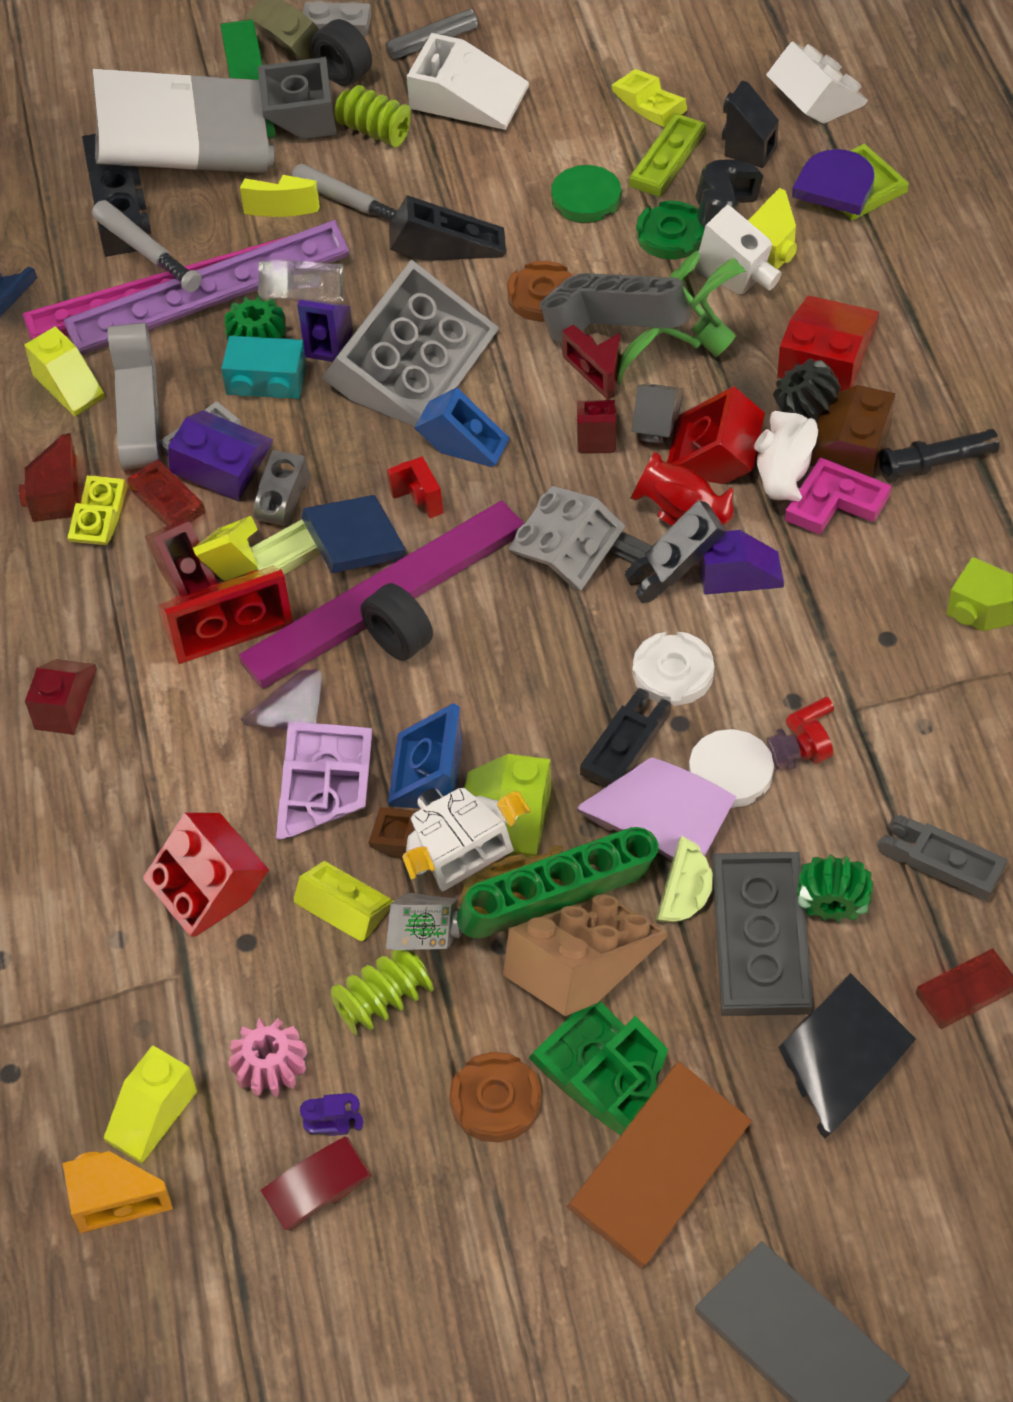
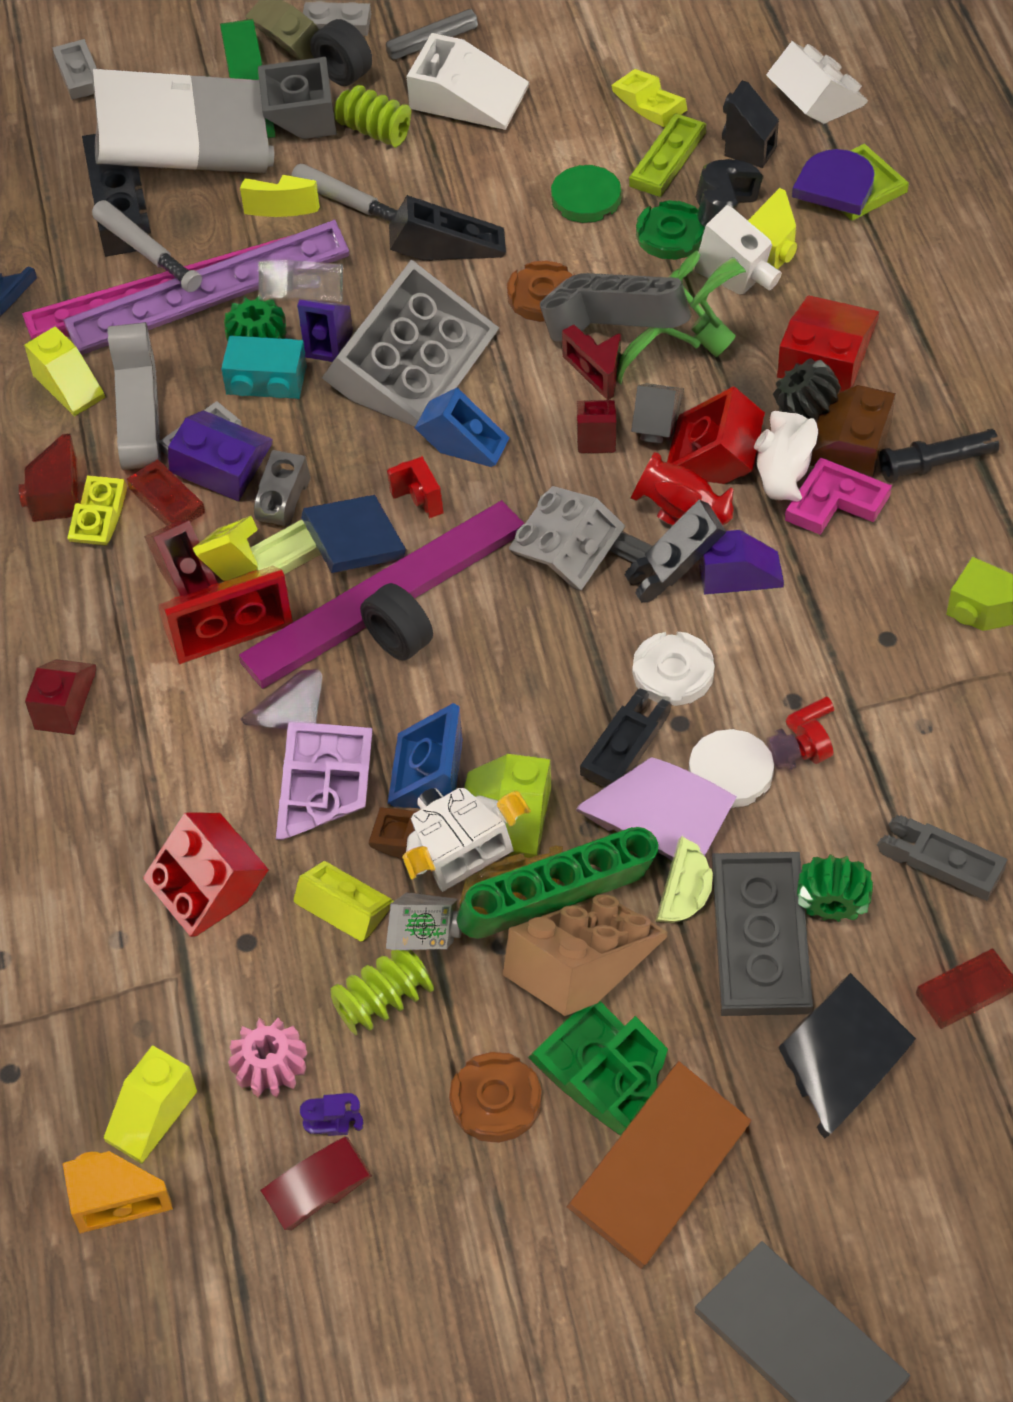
(75, 67): none -> light grey plate

